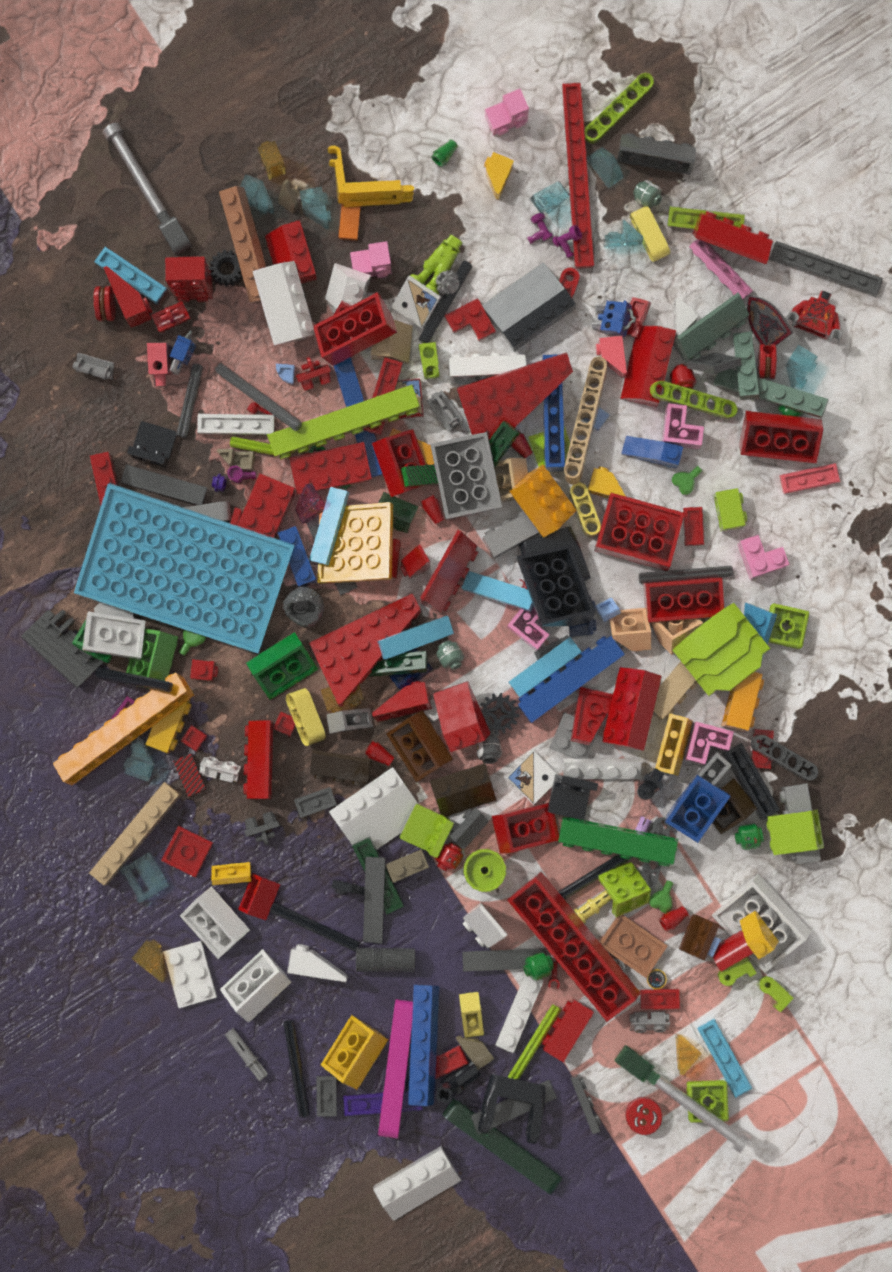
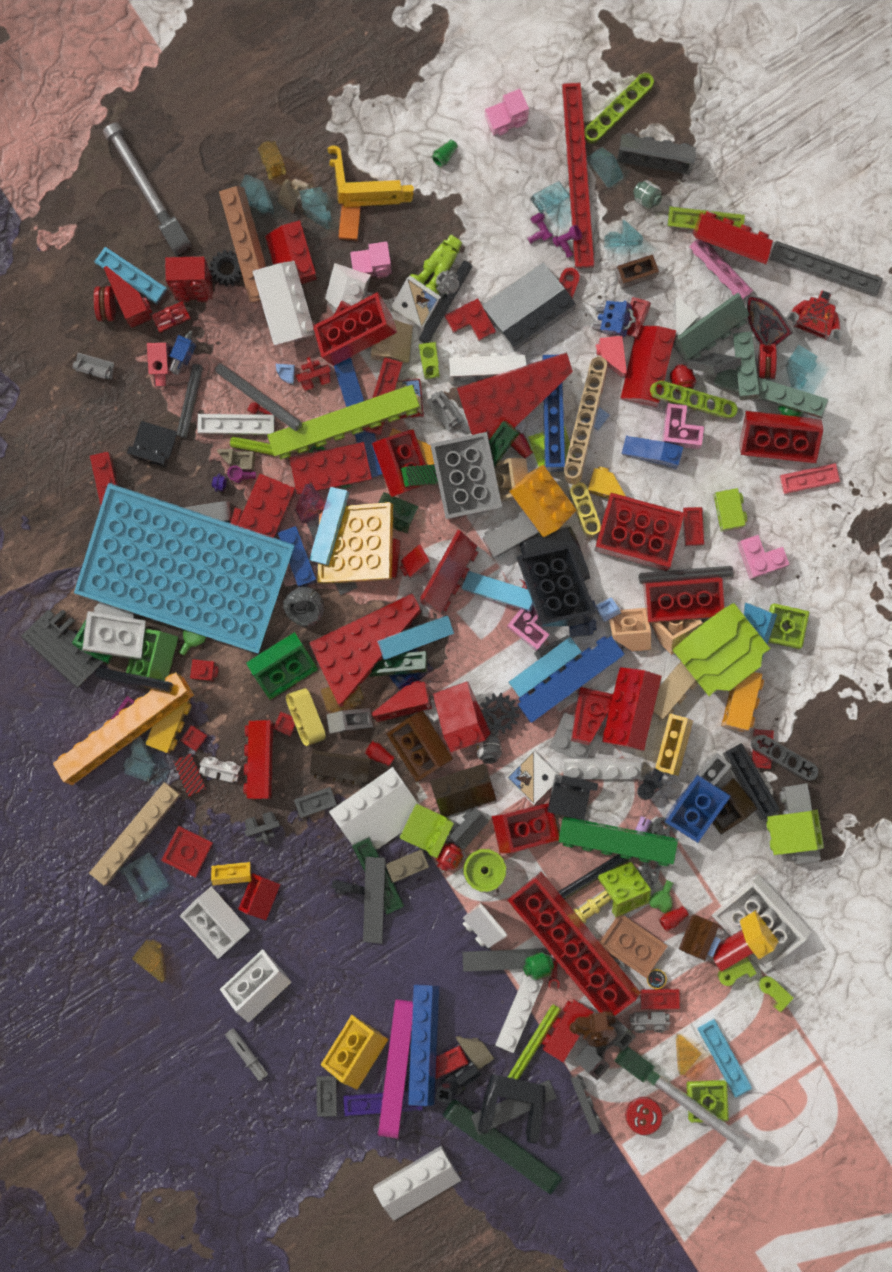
(163, 485): dark grey piece -> none
(190, 974): white plate -> none
(296, 1068): black axle -> none
(310, 963): white slope -> none
(314, 926): black axle -> none
(389, 961): dark grey piece -> none
(432, 508): red cone -> none
(450, 655): sand green head -> none
(471, 1014): light yellow slope -> none
(497, 172): yellow slope -> none
(593, 1059): none -> dark grey arch
(595, 1028): none -> reddish brown hinge
(637, 271): none -> reddish brown brick
(652, 236): light yellow beam -> none
(685, 480): bright green rock -> none
(704, 737): bright pink brick -> none
(749, 836): green head -> none

